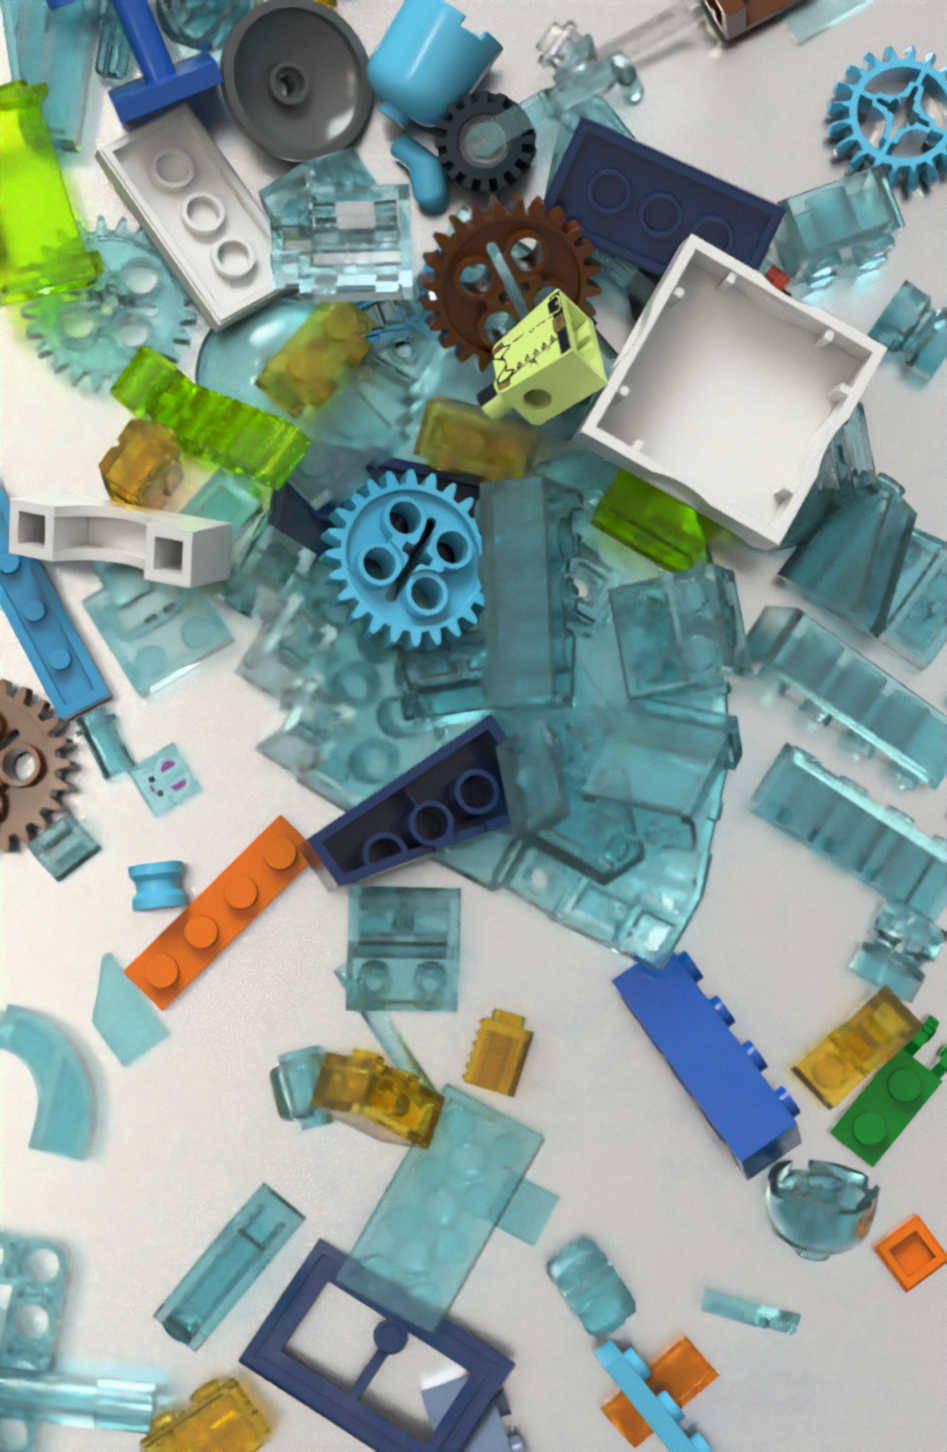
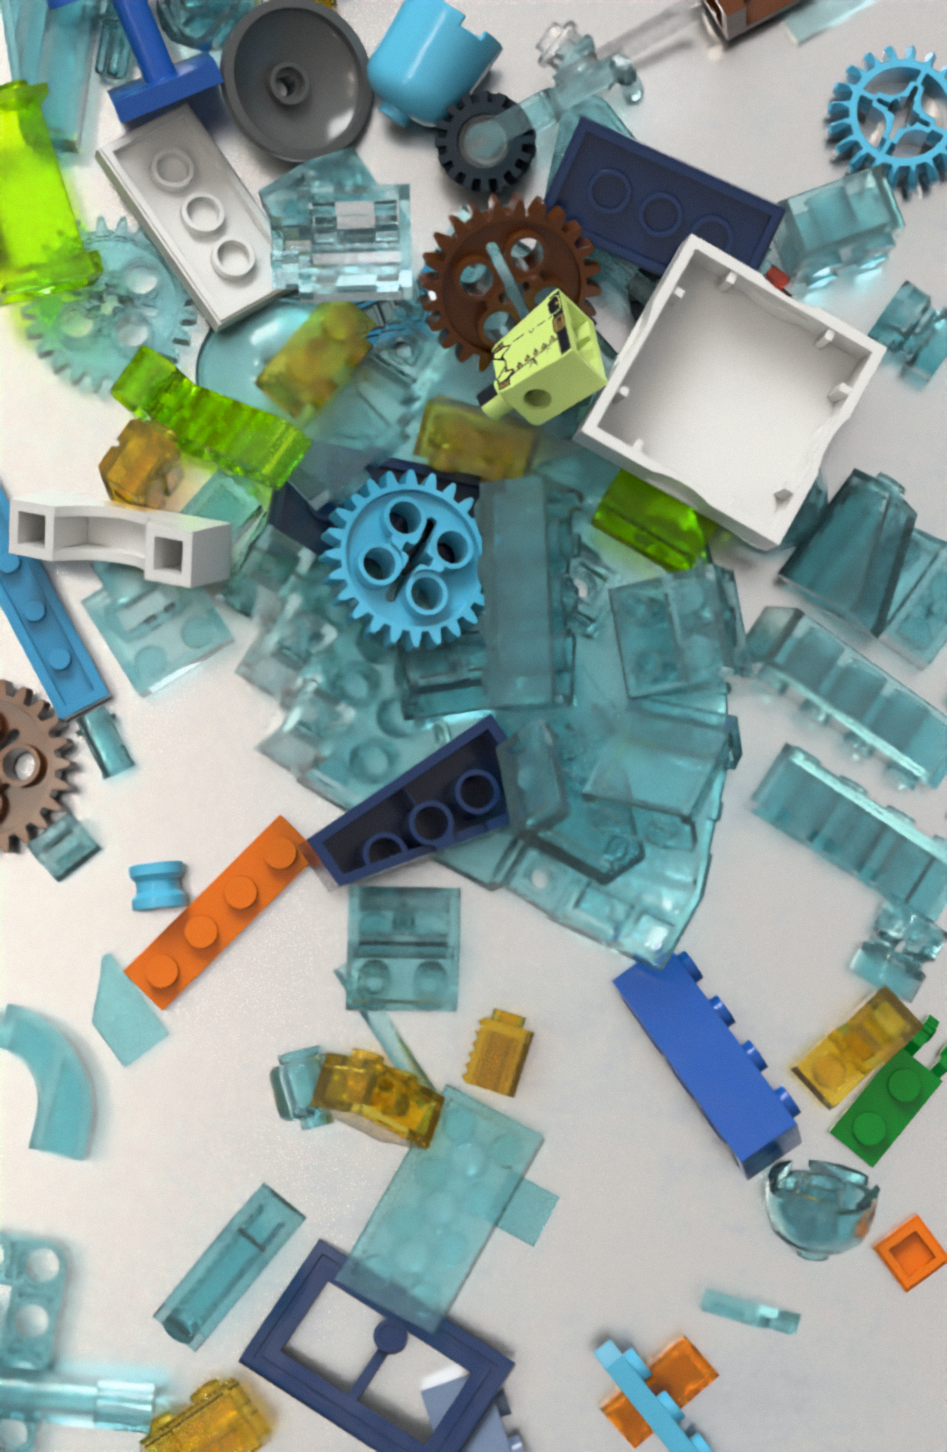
(164, 780): clear light blue tile -> none
(426, 173): medium azure arm -> none
(591, 1287): clear light blue gear -> none
(864, 463): clear light blue tile -> none

